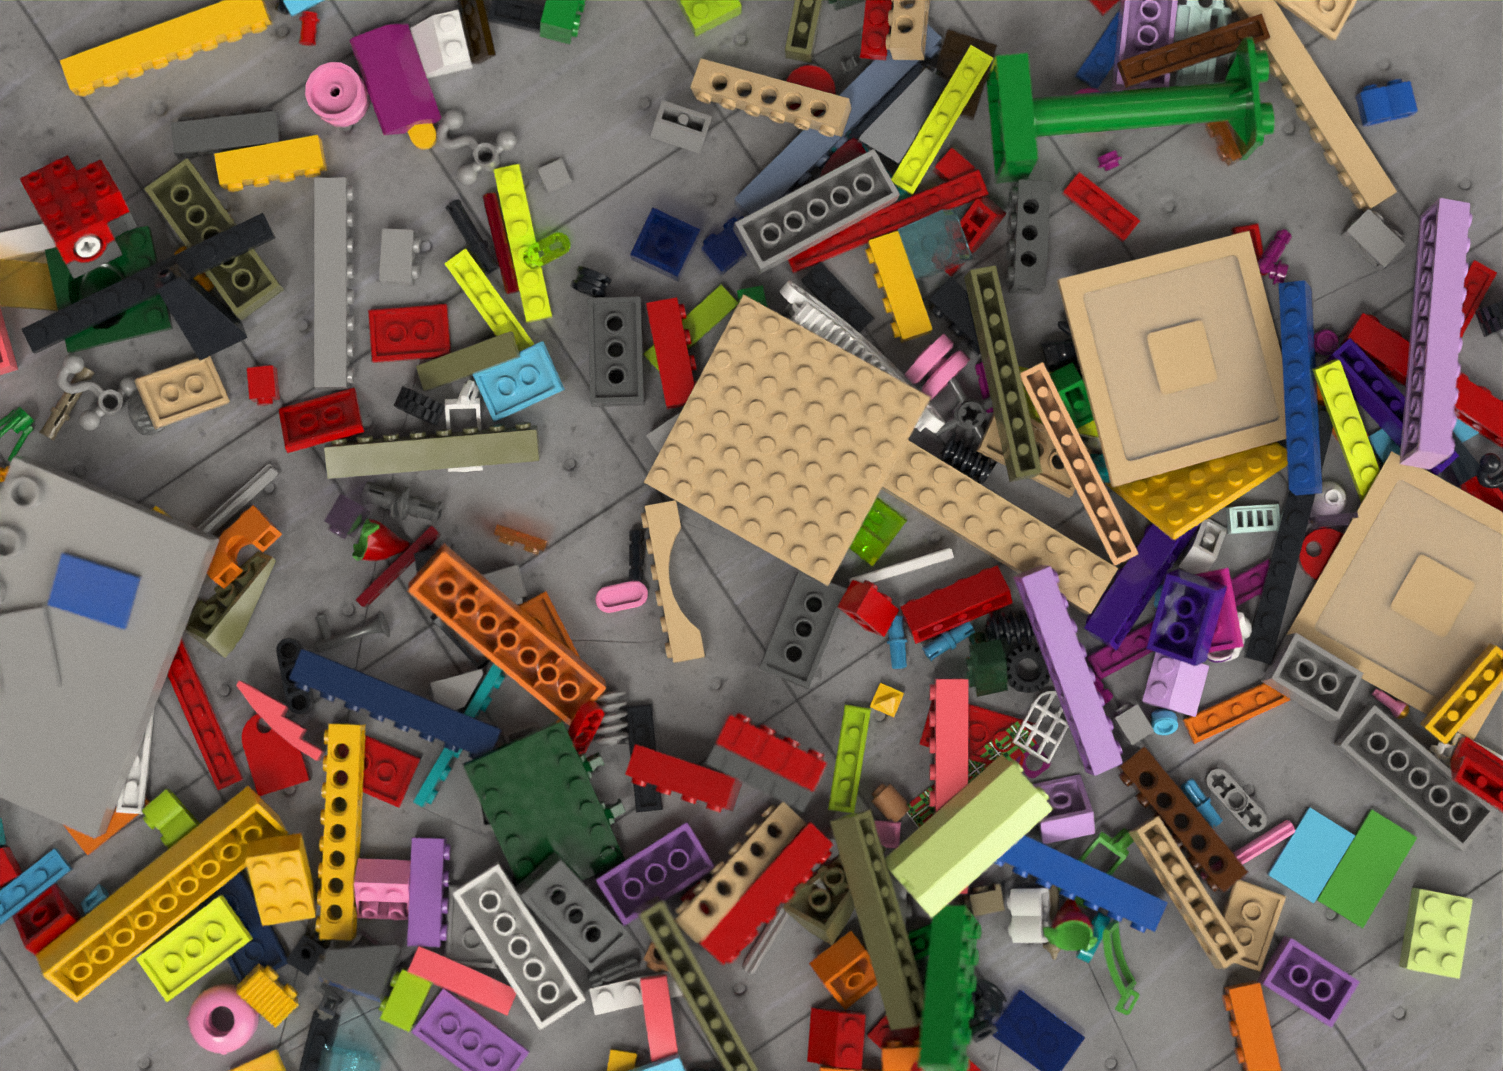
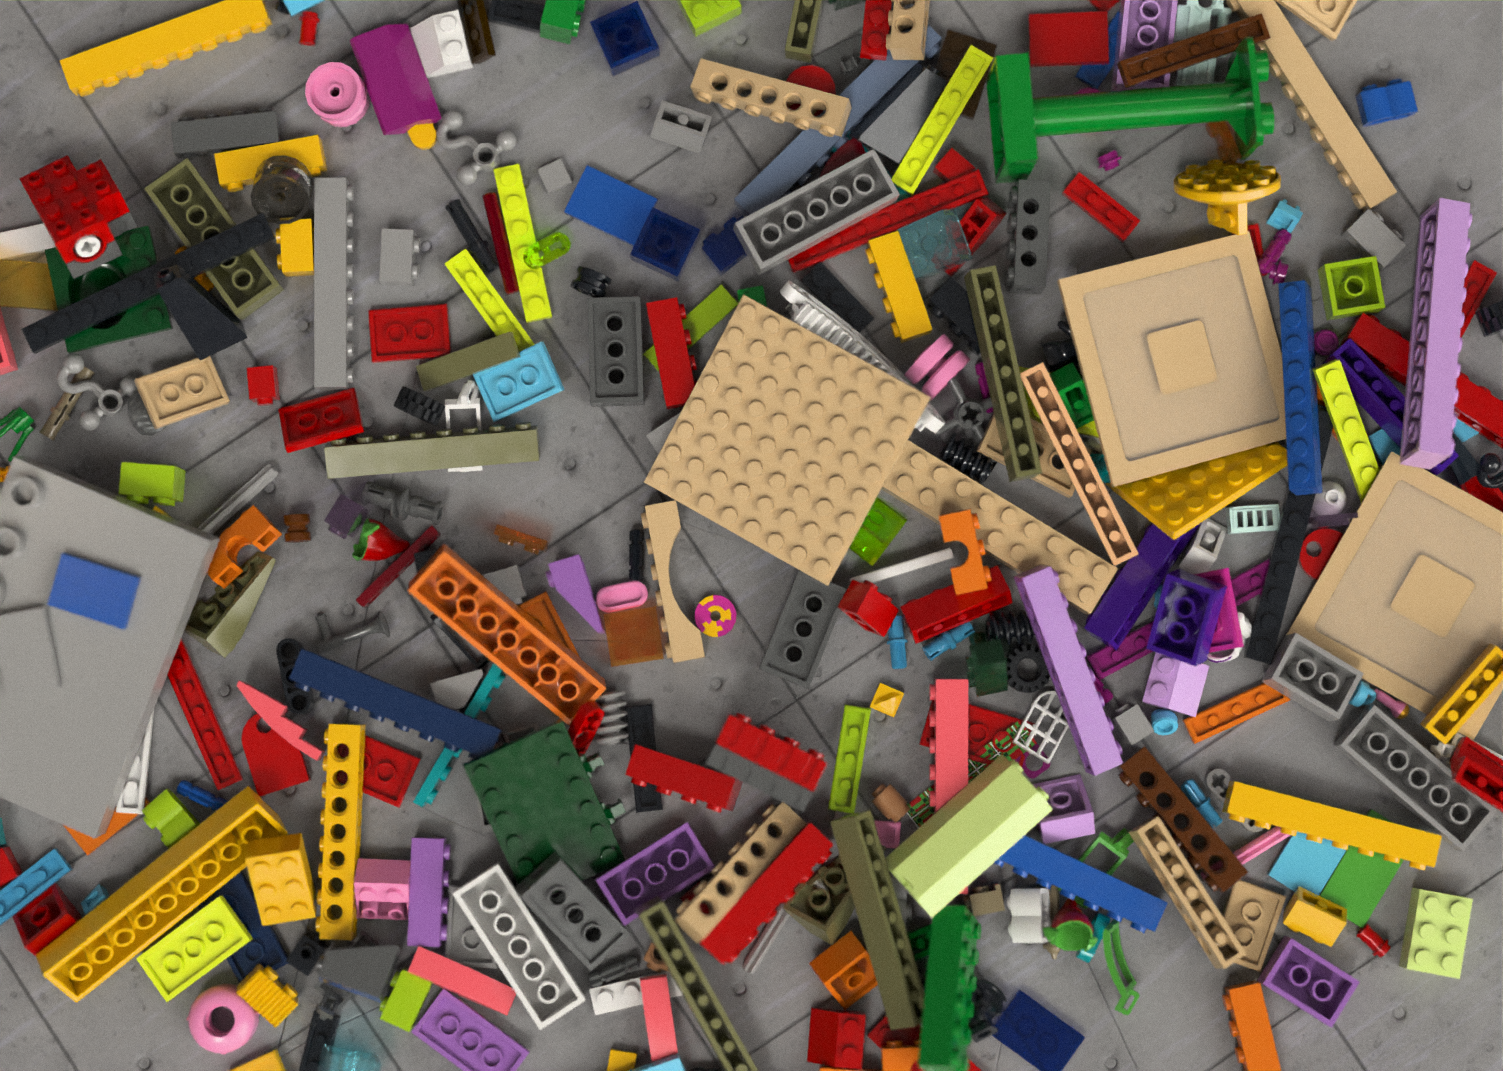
(152, 482): none -> lime brick
(200, 795): none -> blue axle
(281, 189): none -> clear smoke wheel
(296, 248): none -> yellow brick
(297, 528): none -> reddish brown wheel
(573, 584): none -> medium lavender slope
(610, 205): none -> blue tile
(625, 38): none -> clear blue brick
(633, 636): none -> clear orange plate
(721, 605): none -> dark pink piece
(961, 527): none -> orange arch
(1068, 39): none -> red tile
(1227, 189): none -> yellow bracket
(1284, 216): none -> medium azure tile
(1314, 916): none -> yellow brick
(1332, 824): none -> yellow brick
(1351, 288): none -> lime brick
(1360, 695): none -> medium azure tile
(1373, 941): none -> red pin

